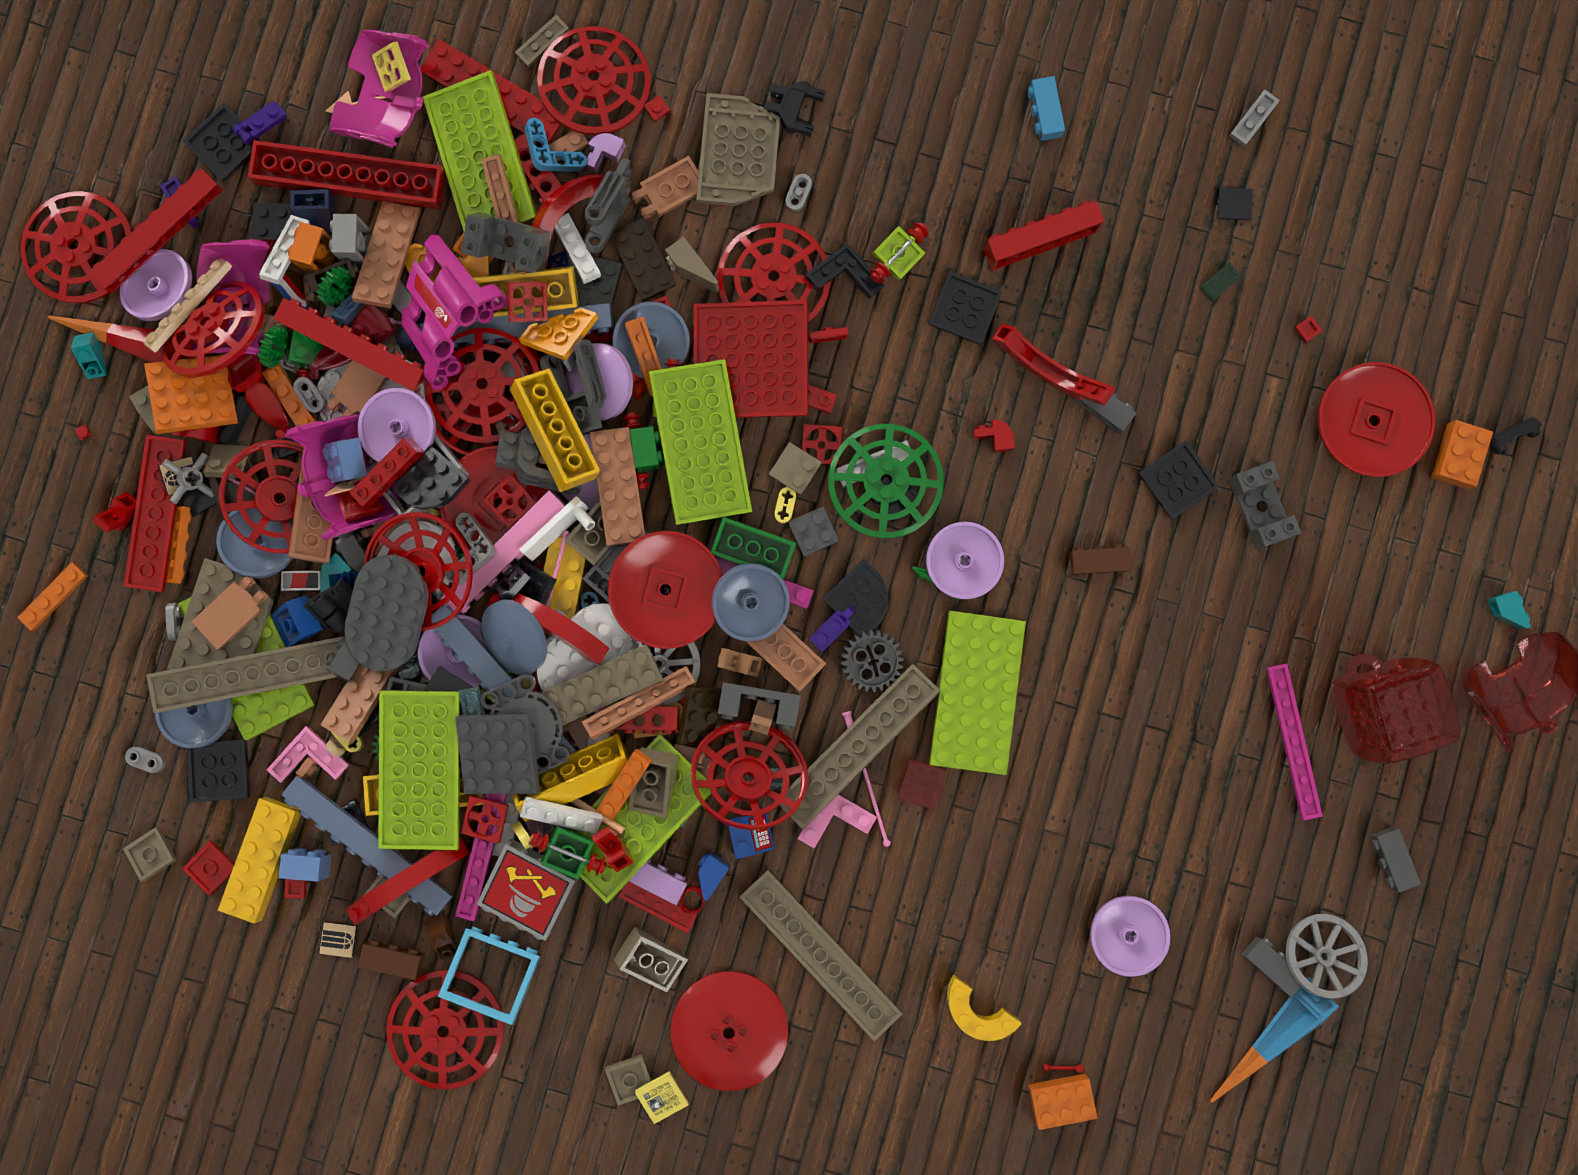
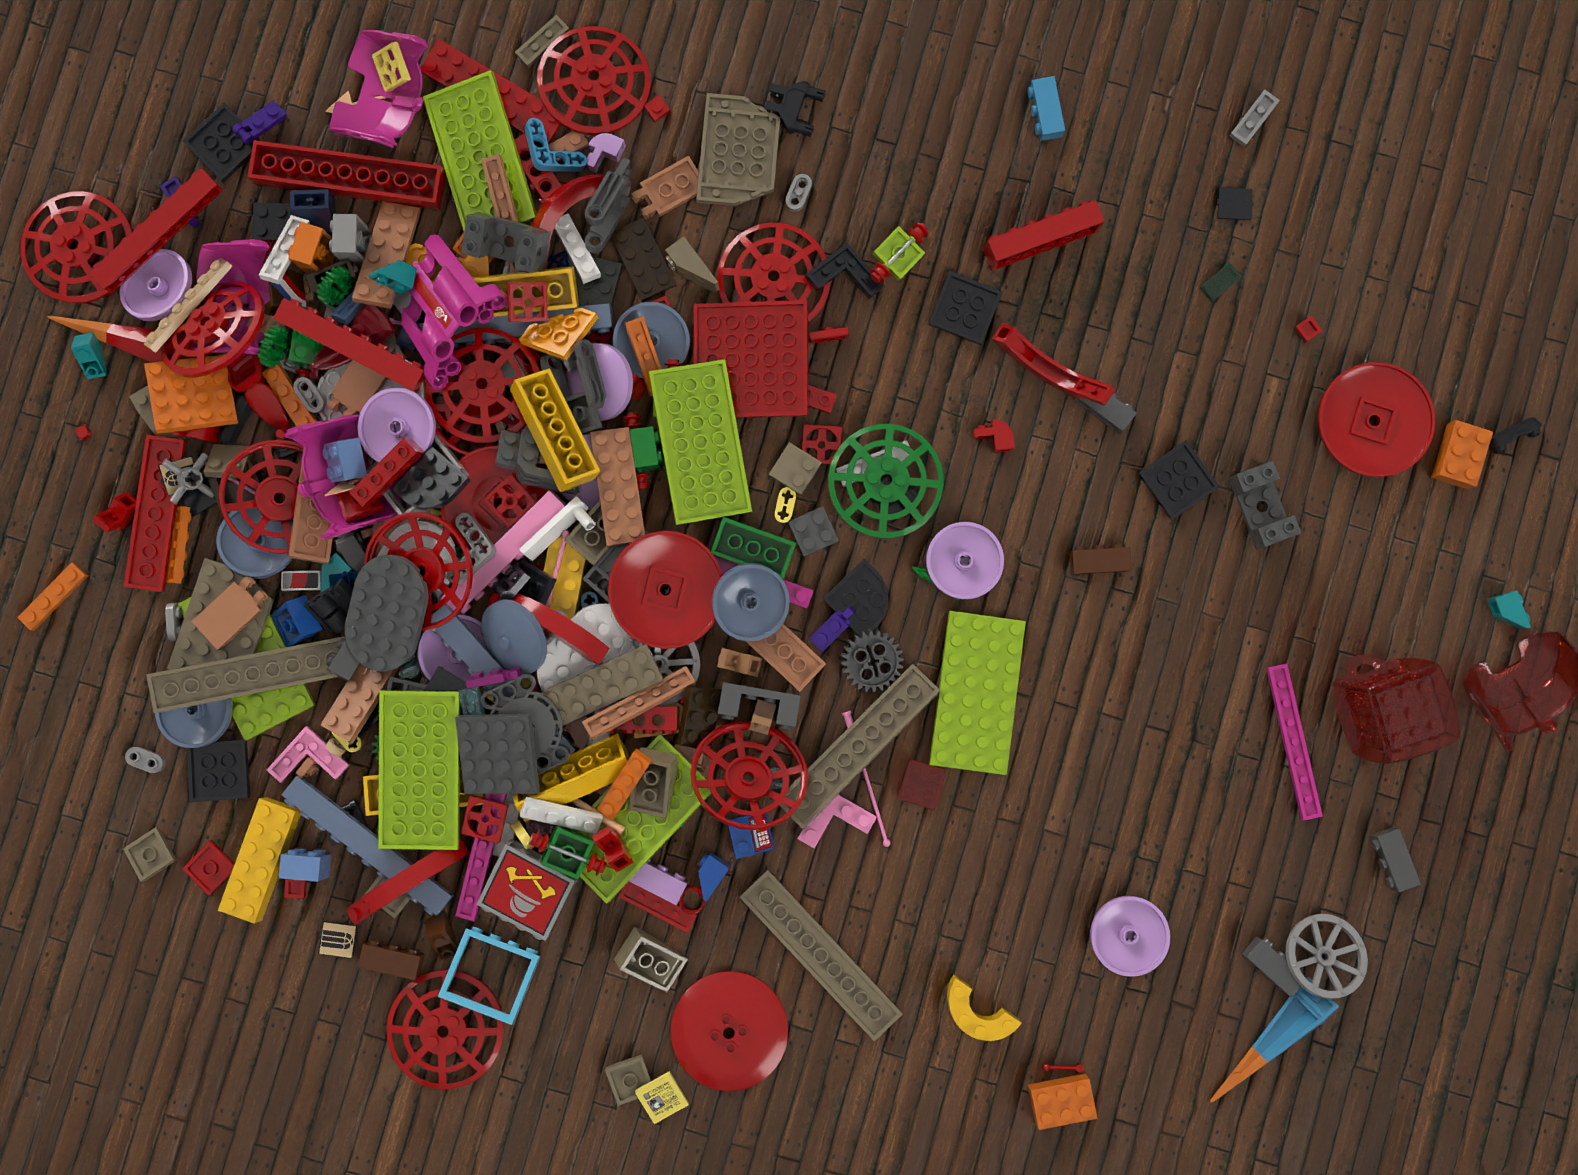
(397, 276): none -> teal slope
(495, 676): none -> magenta plate

